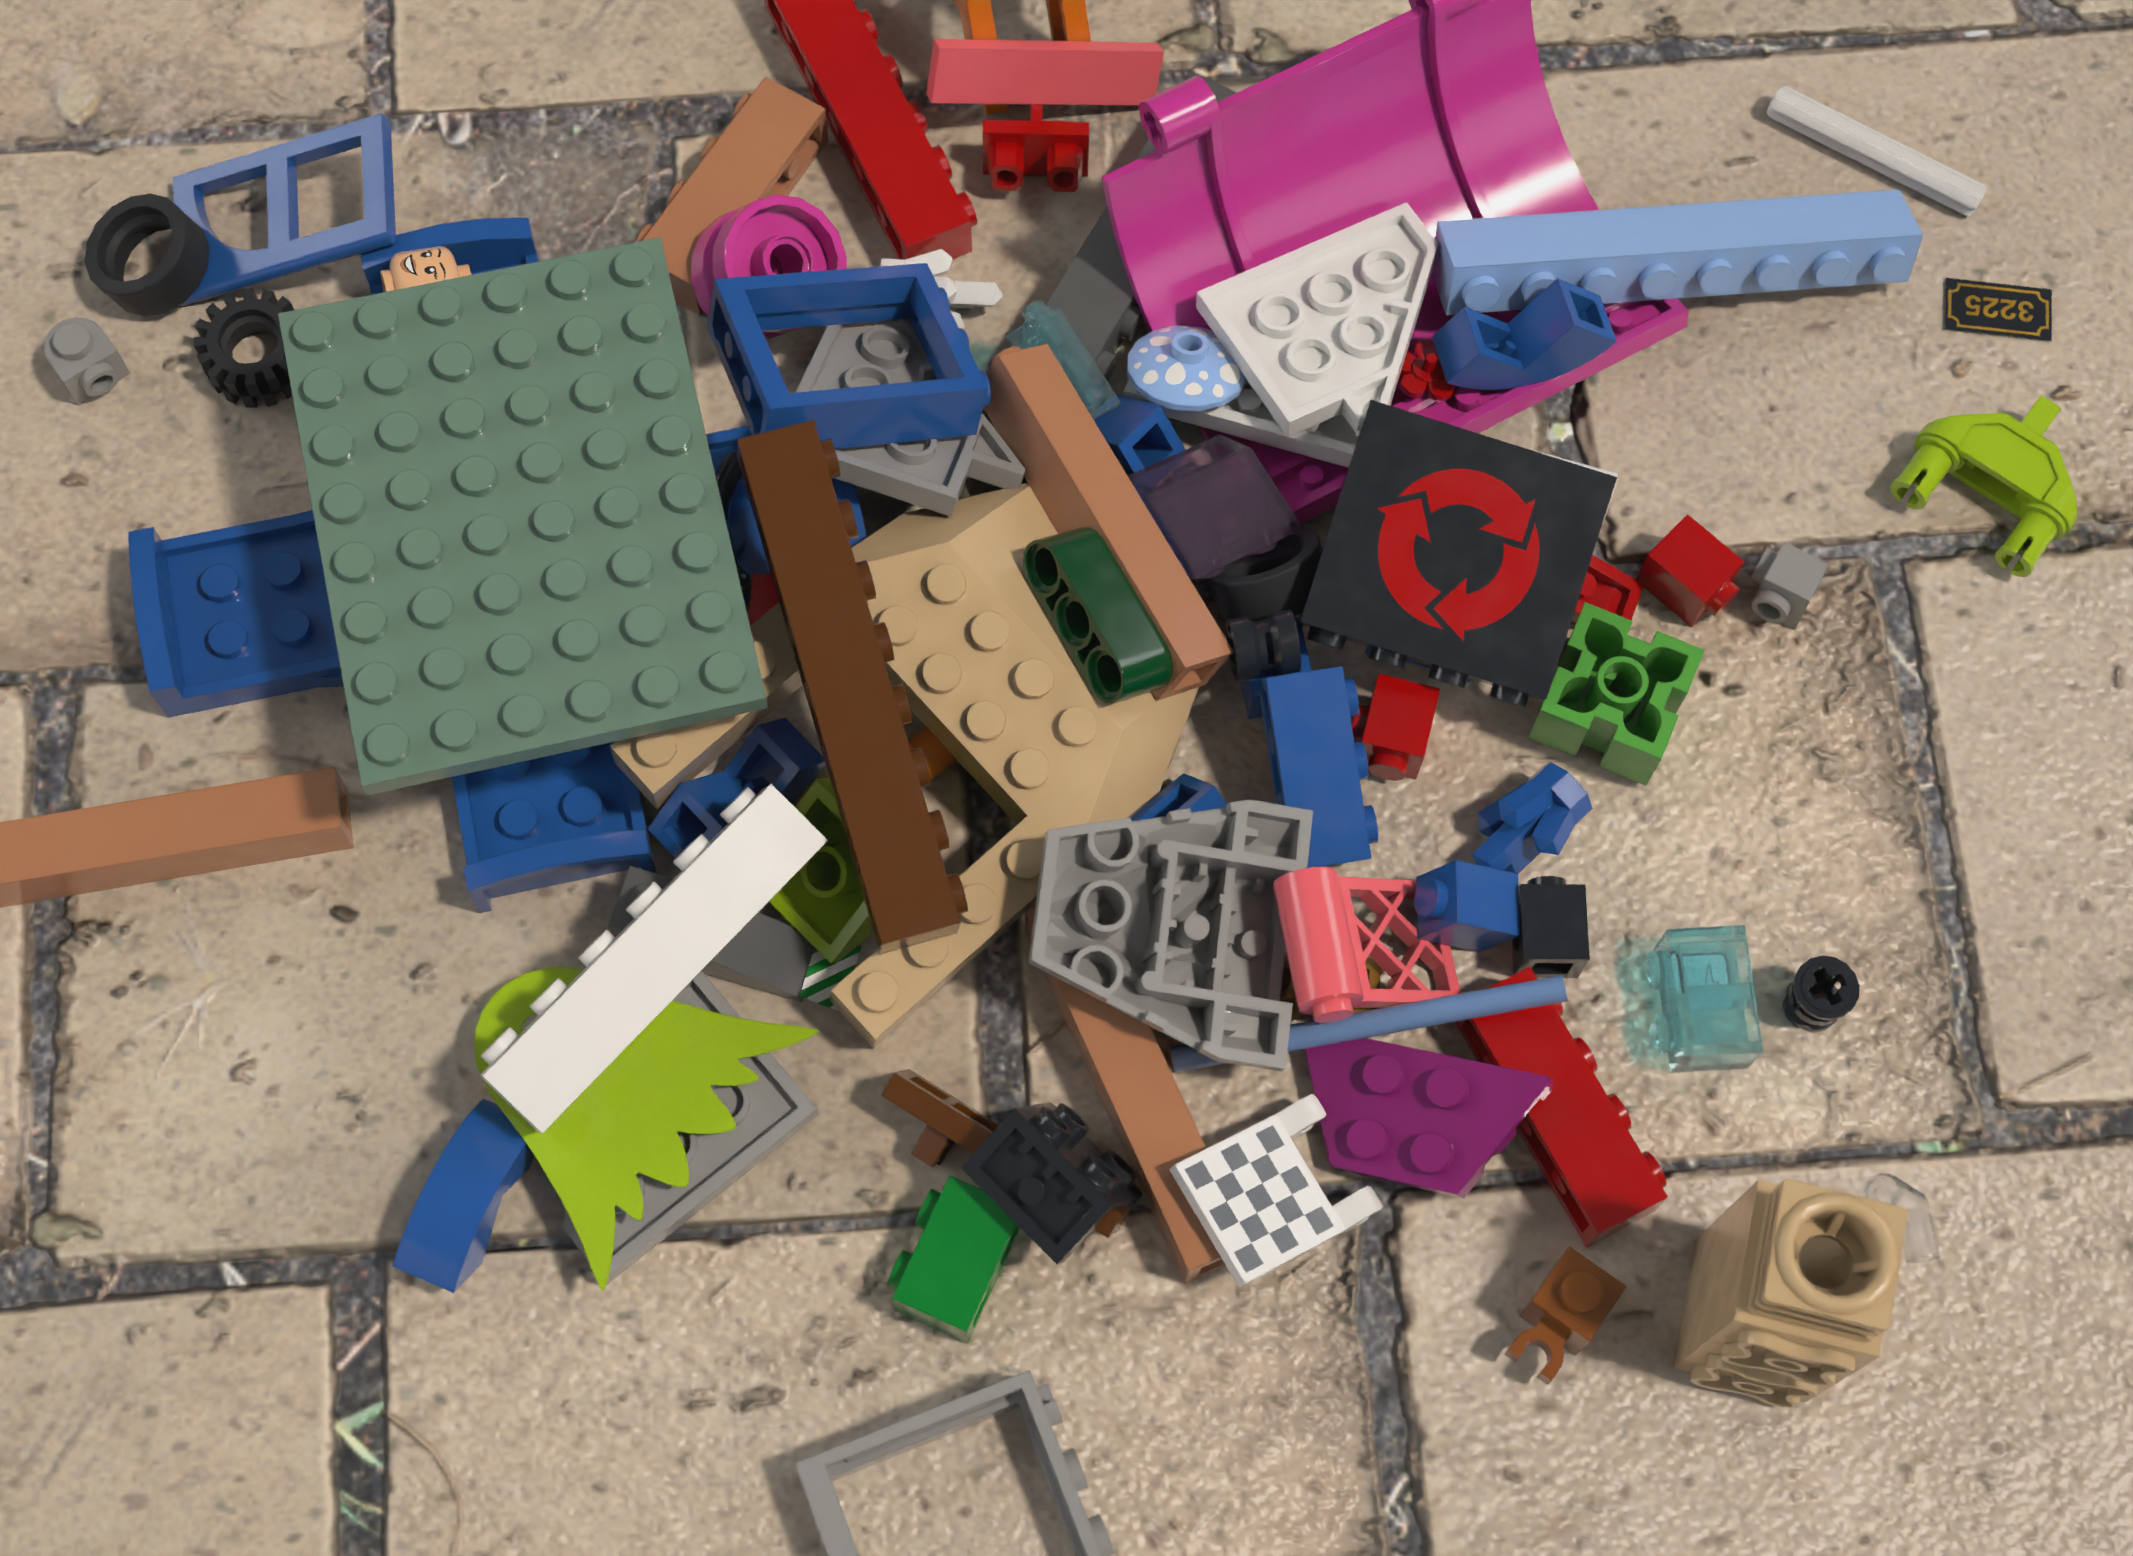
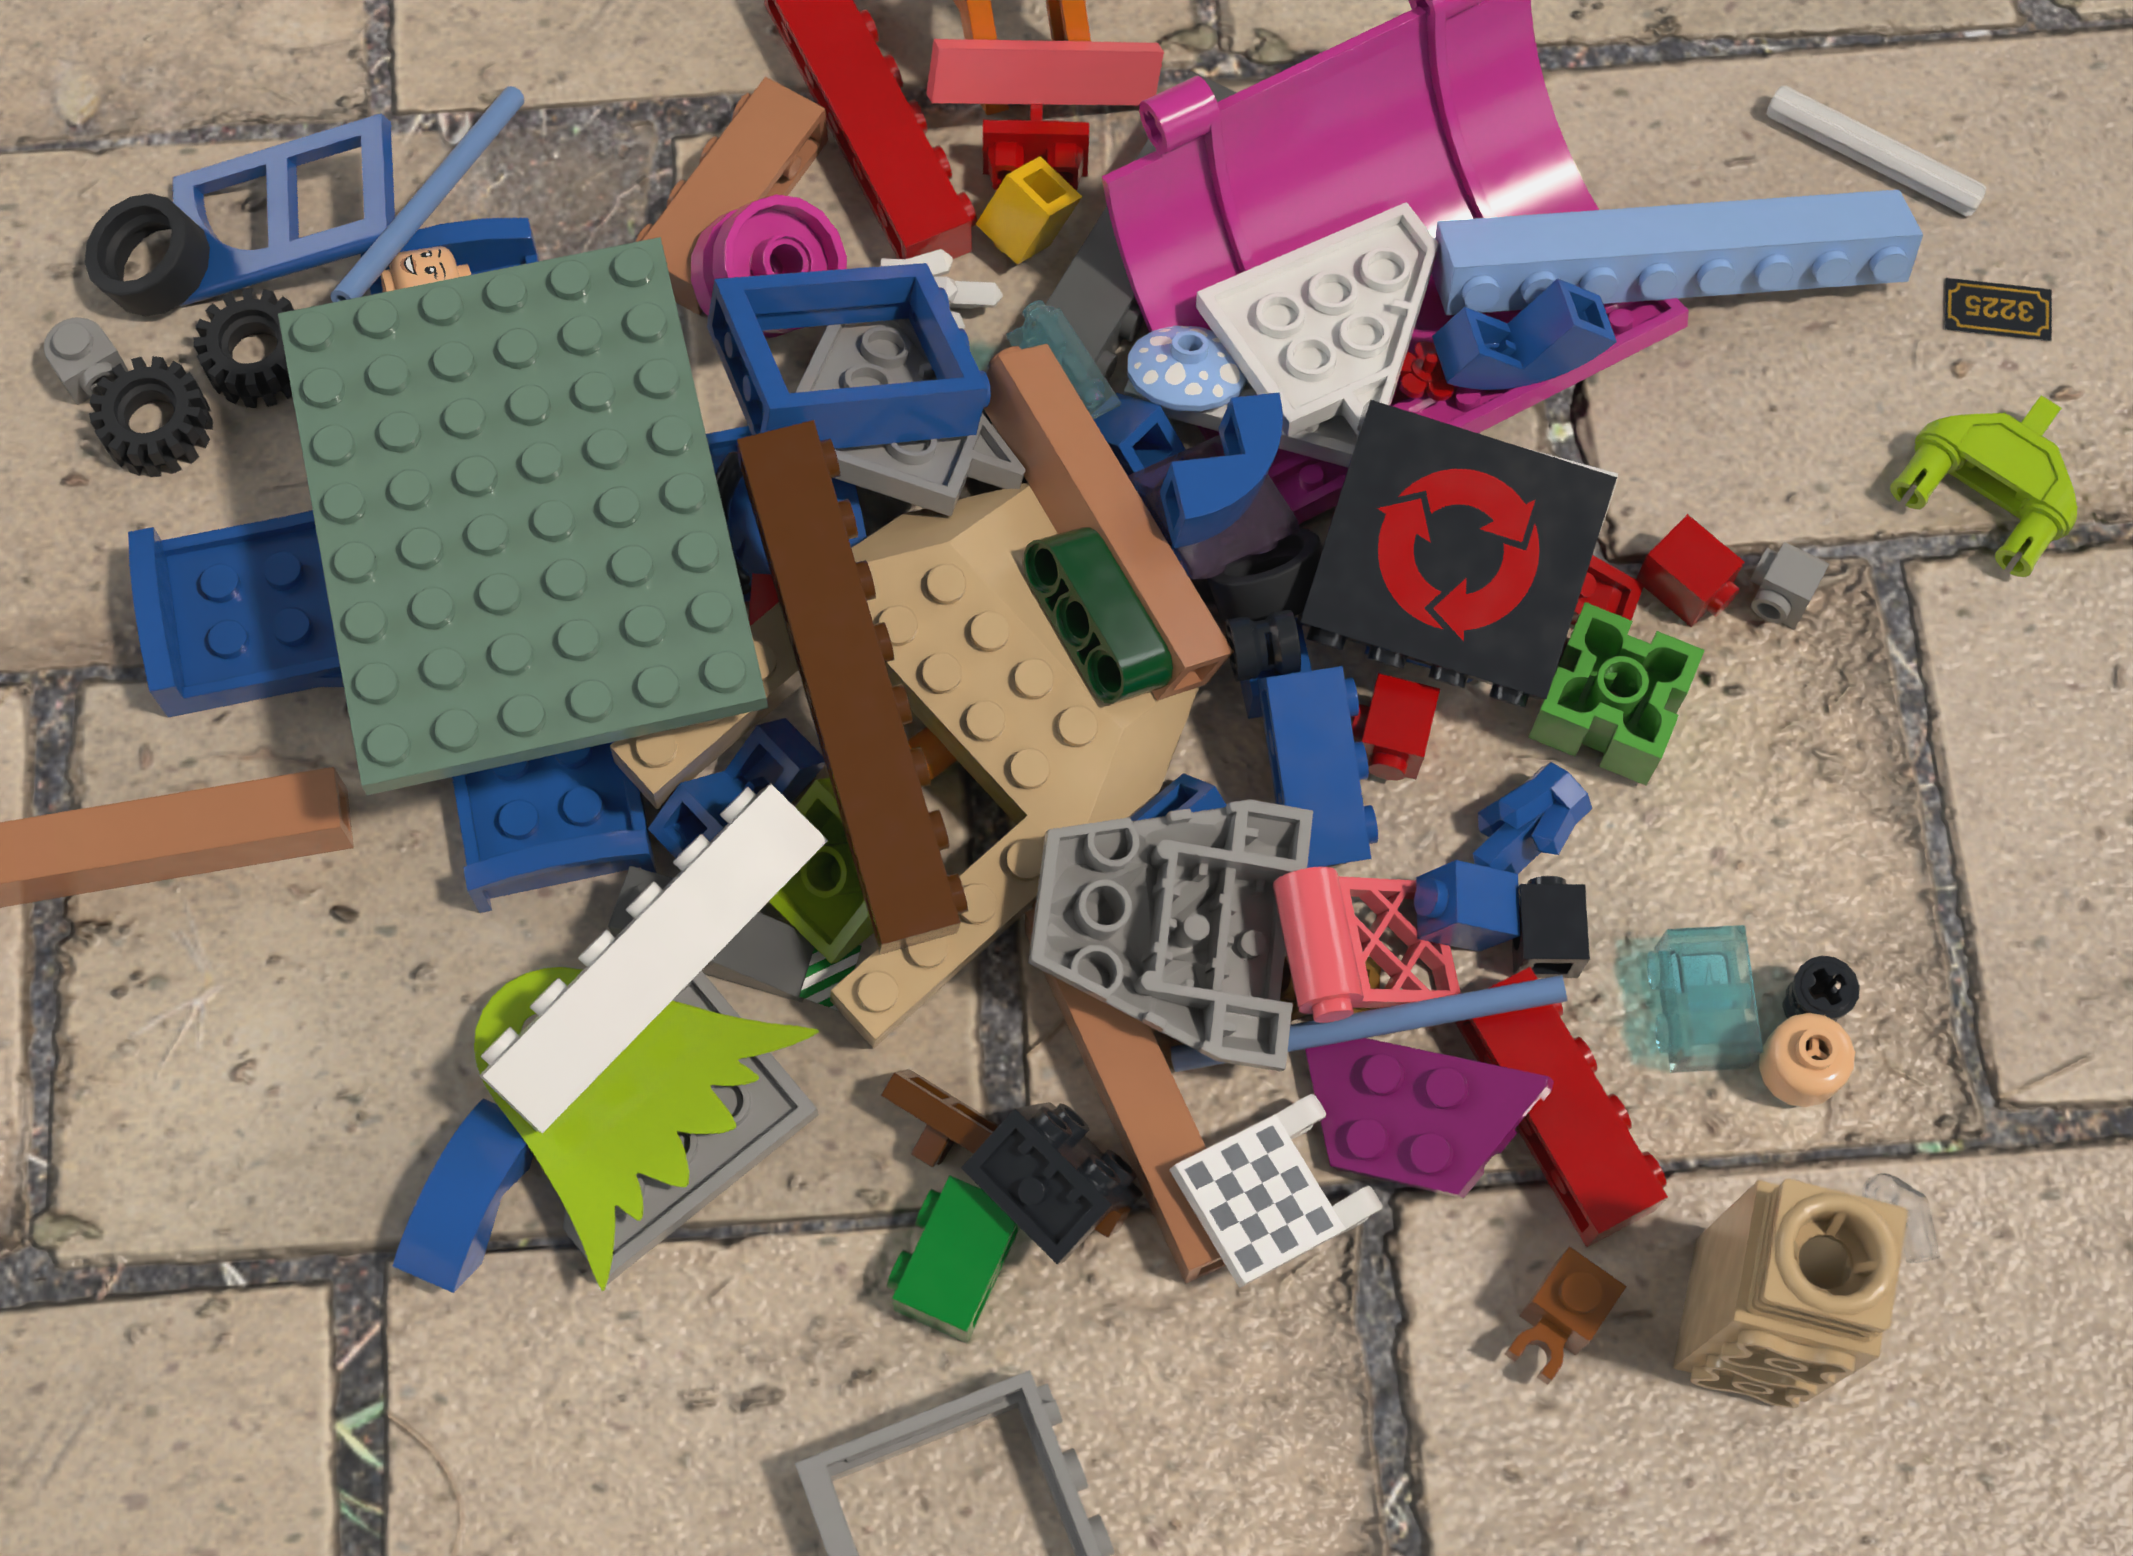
(141, 387): none -> black tyre
(429, 196): none -> medium blue piece
(1028, 210): none -> yellow brick
(1214, 492): none -> blue brick
(1807, 1060): none -> light nougat head

